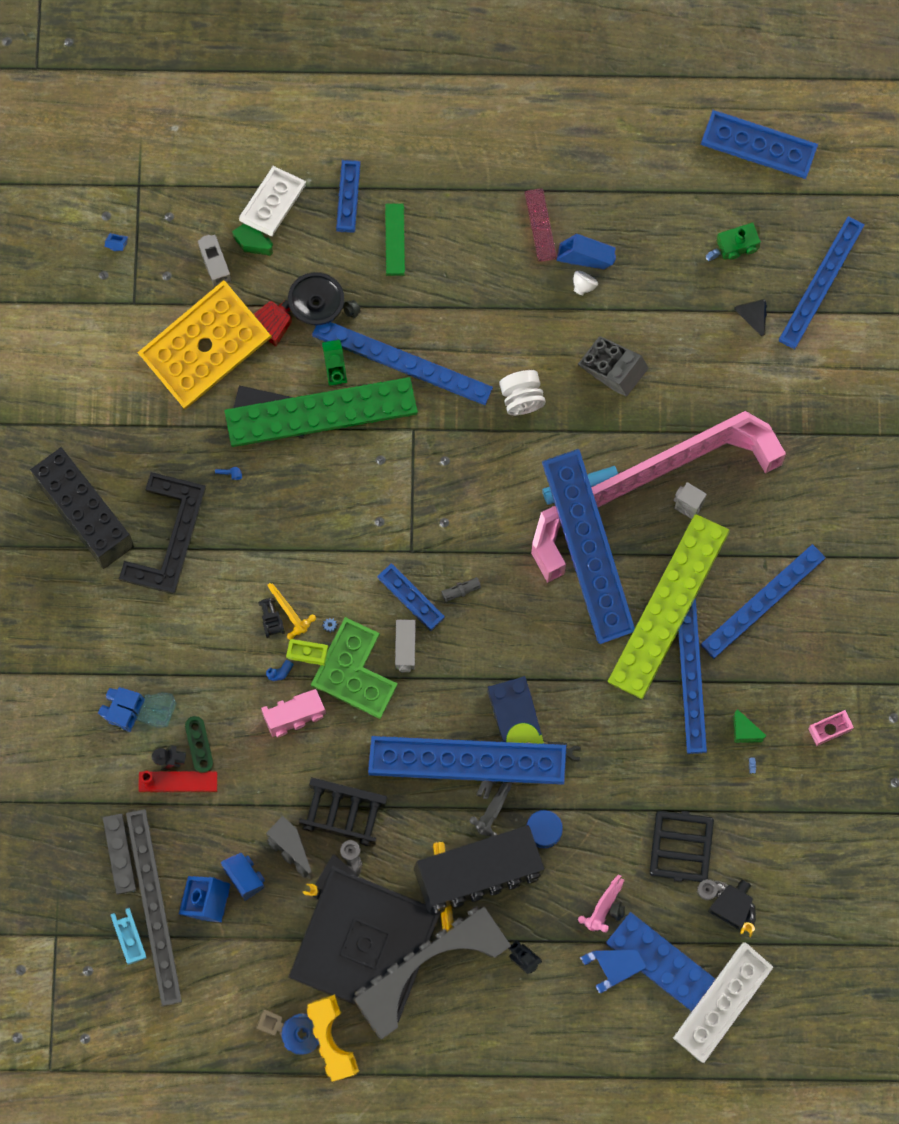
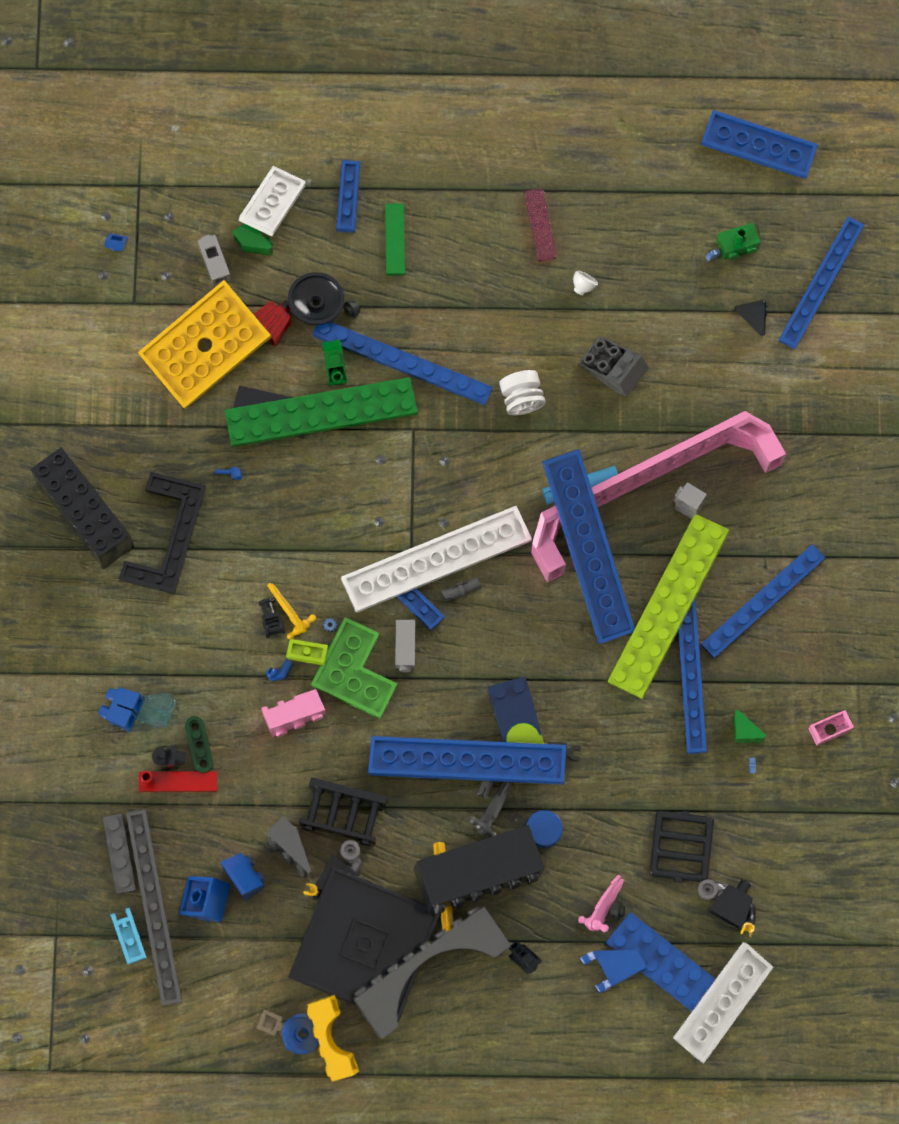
(436, 559): none -> white plate
(586, 252): blue slope -> none

